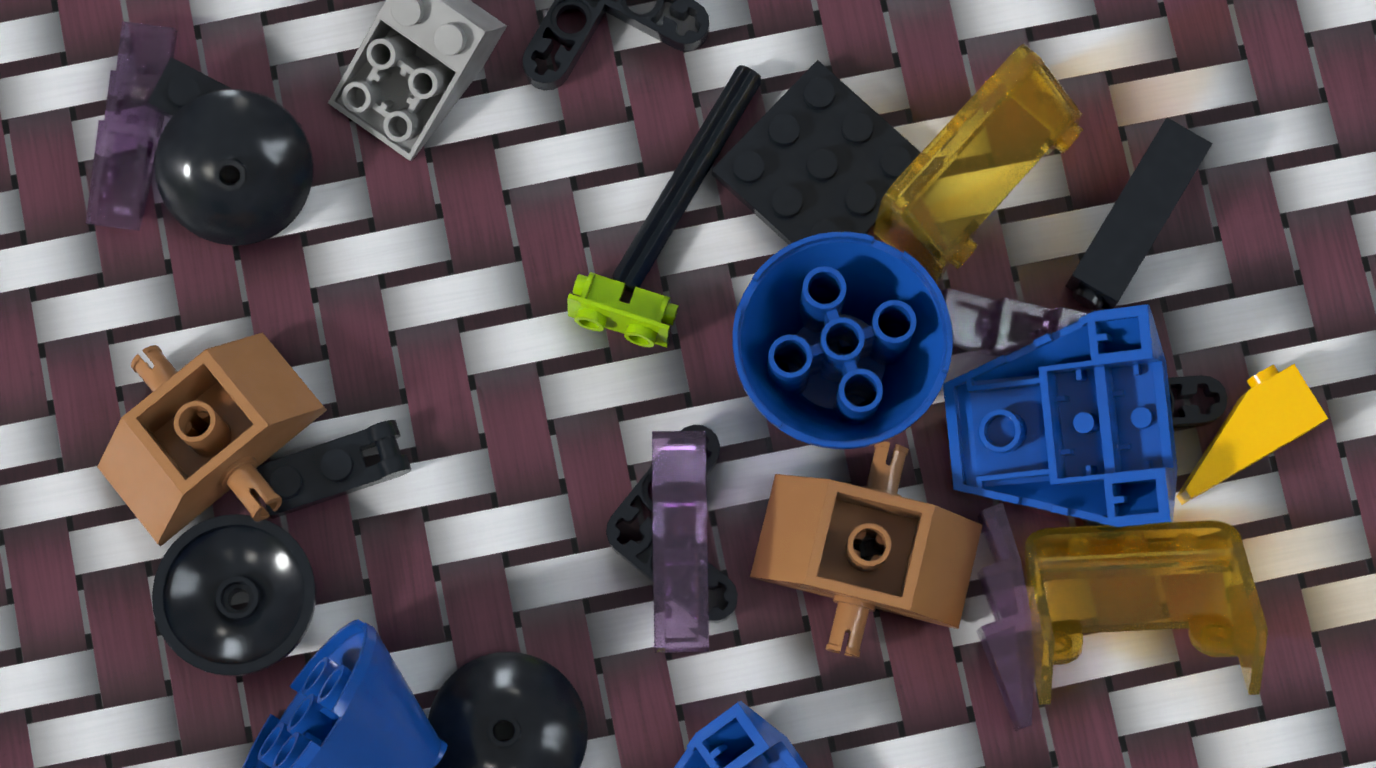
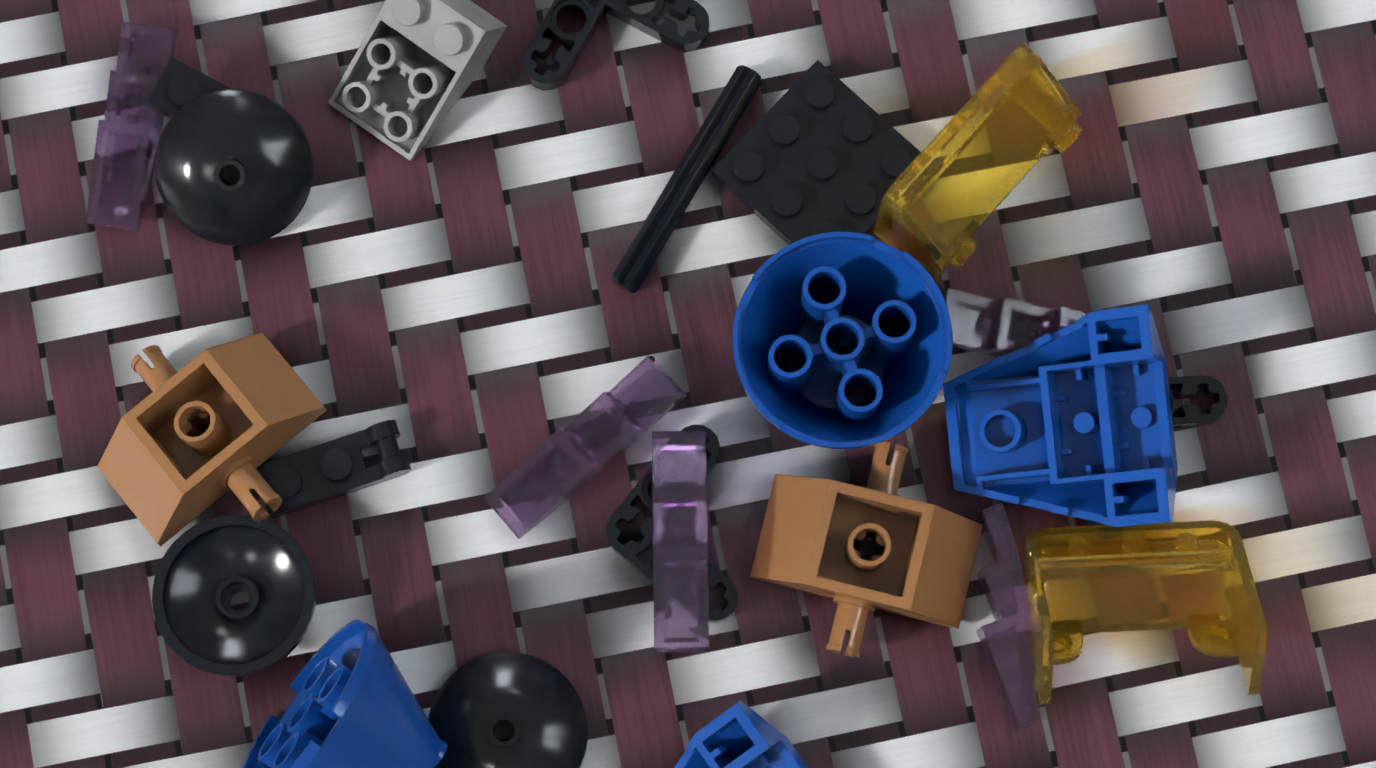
(585, 447): none -> clear purple slope
(600, 307): lime hinge -> none
(1137, 216): black brick -> none
(1260, 423): yellow slope -> none

